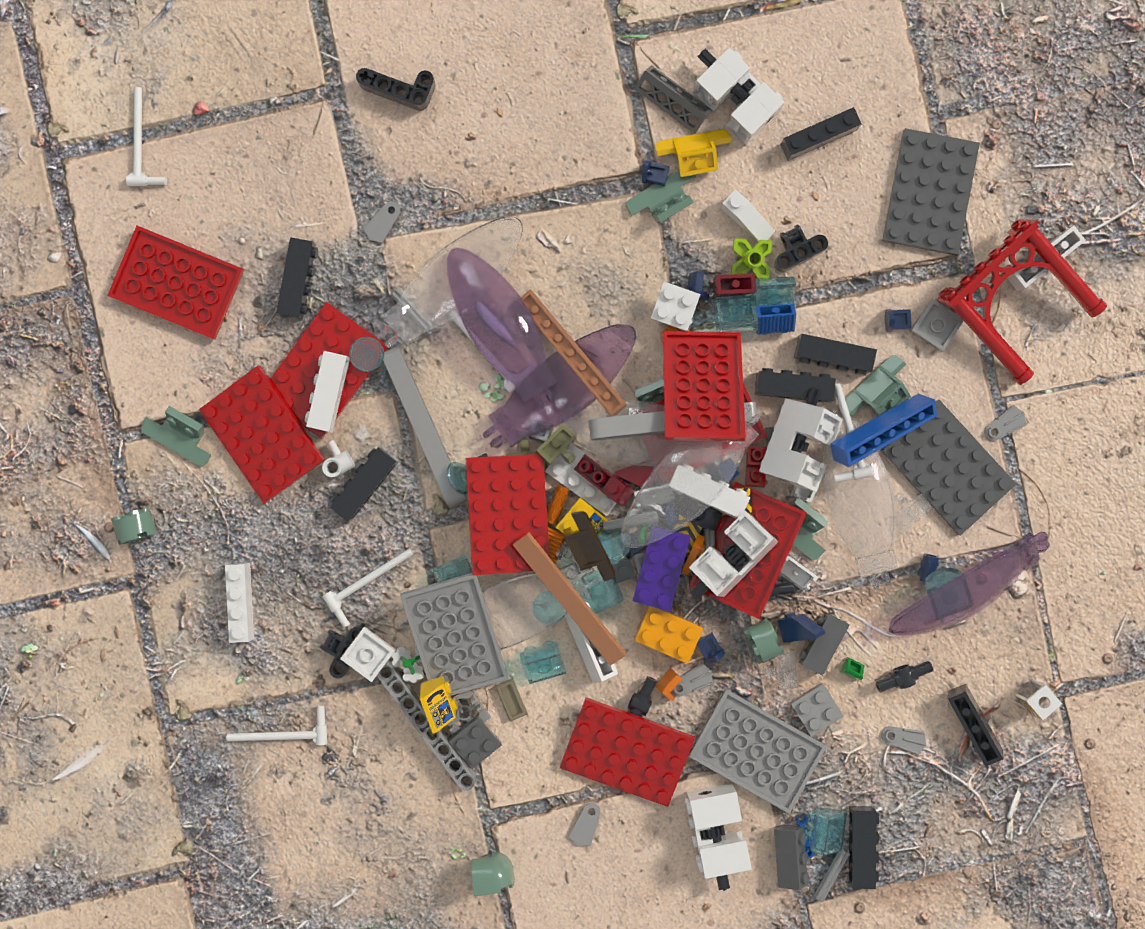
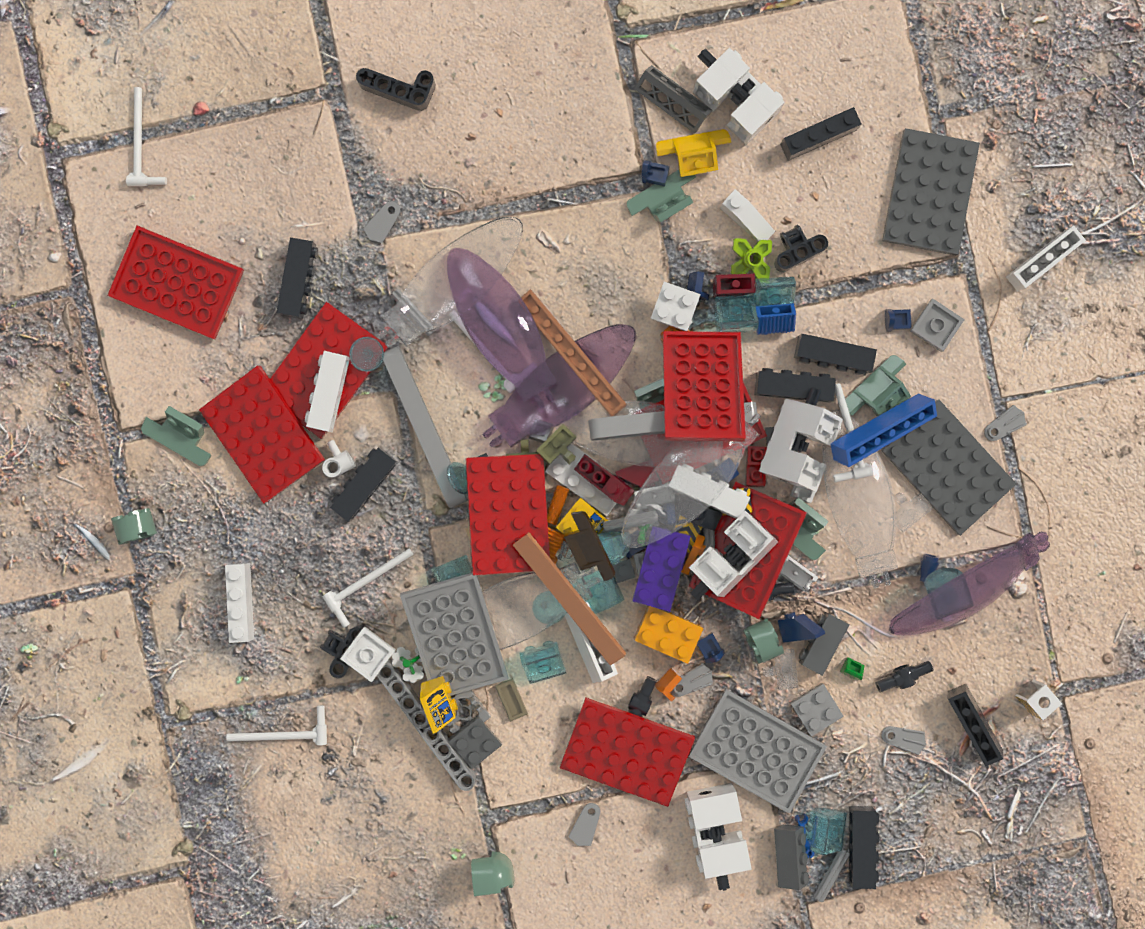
(1022, 234): red arch -> none

